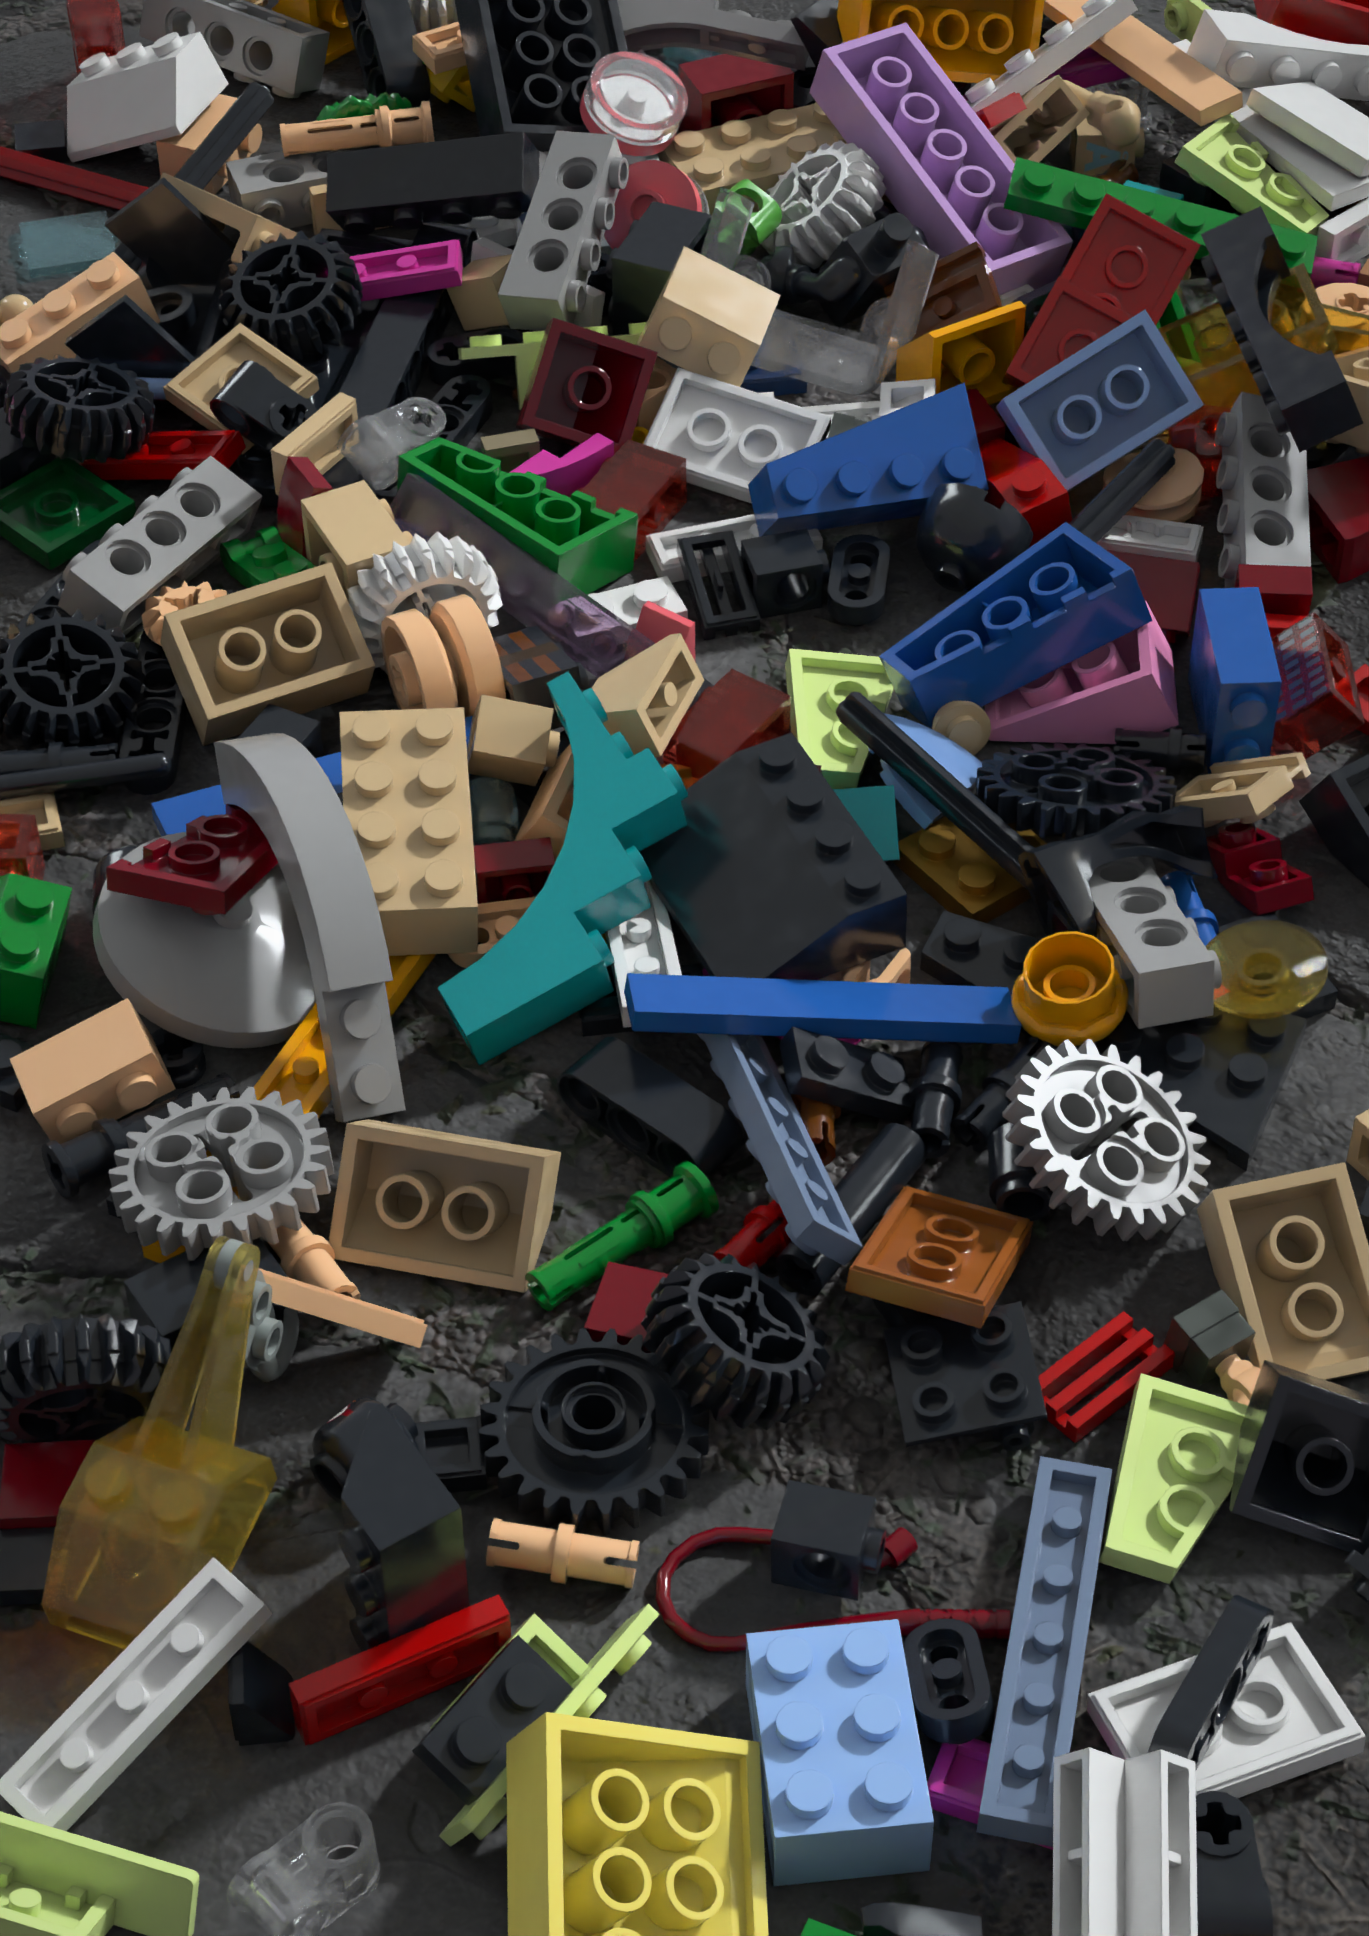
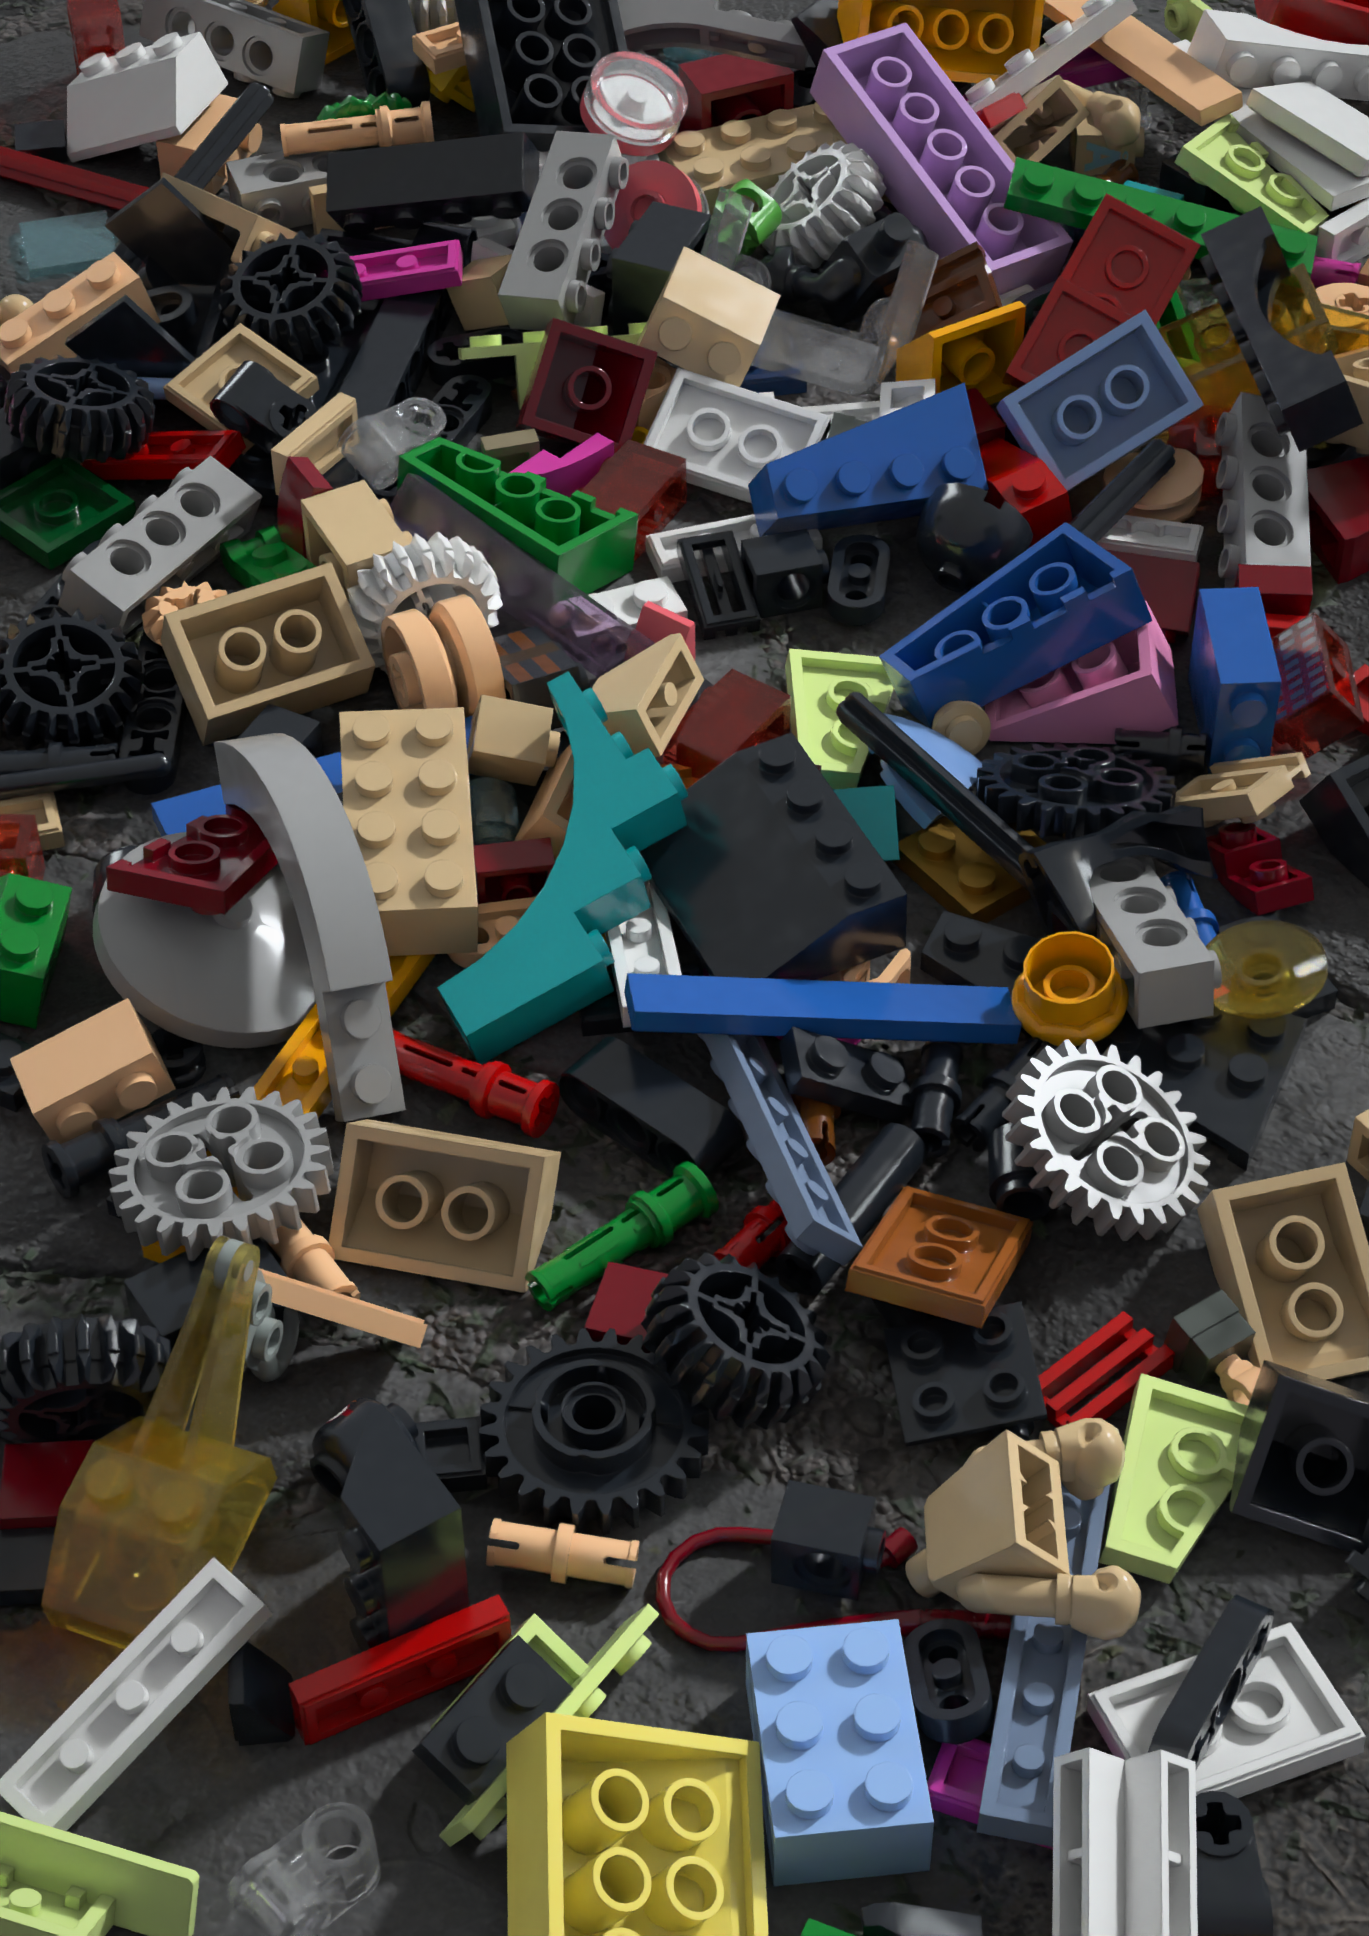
(487, 1087): none -> red pin
(1002, 1533): none -> tan torso

